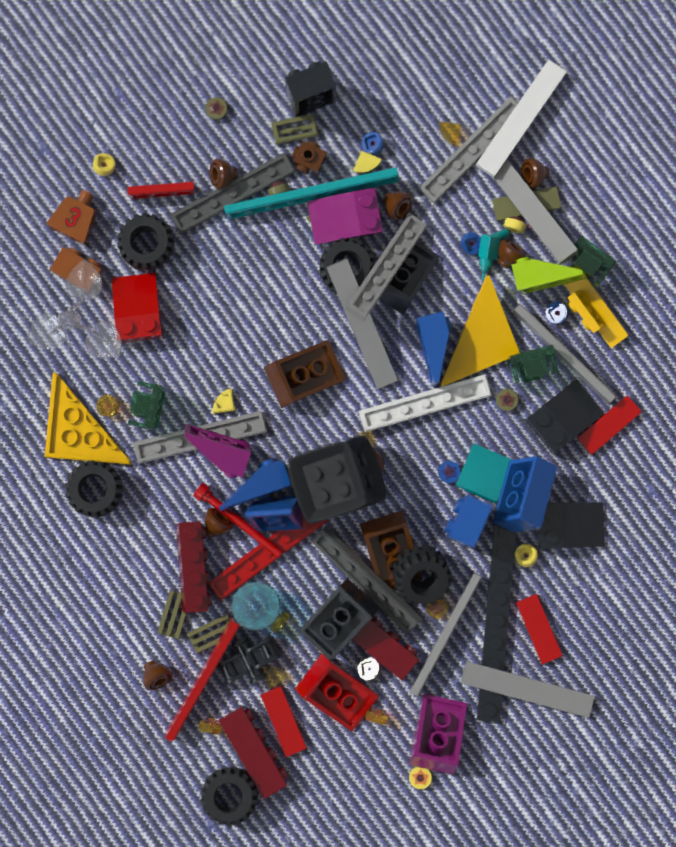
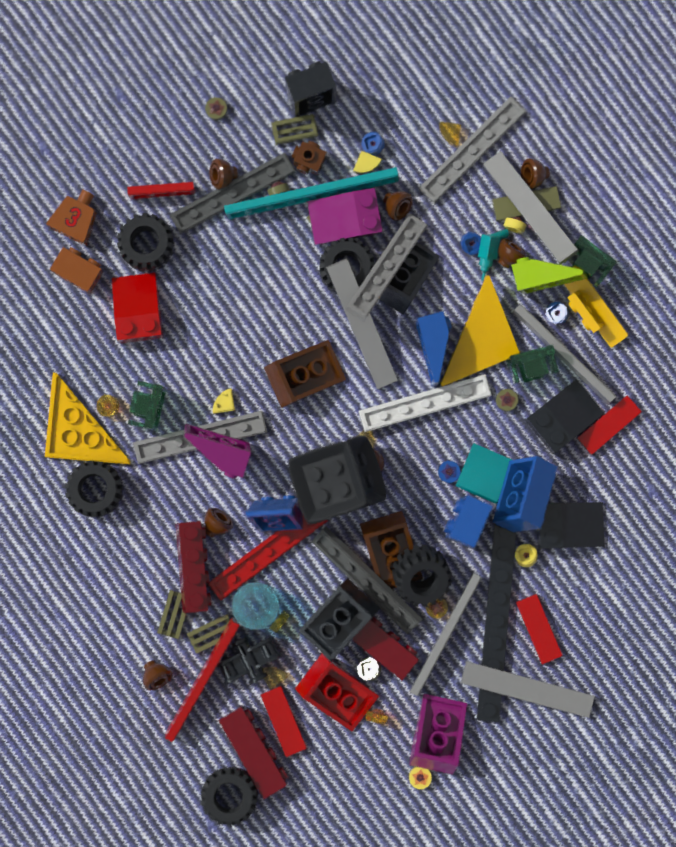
(48, 328): clear plant -> none
(103, 164): light yellow tile -> none
(204, 494): red piece -> none
(210, 726): clear yellow tile -> none
(266, 480): blue slope -> none
(520, 118): white tile -> none

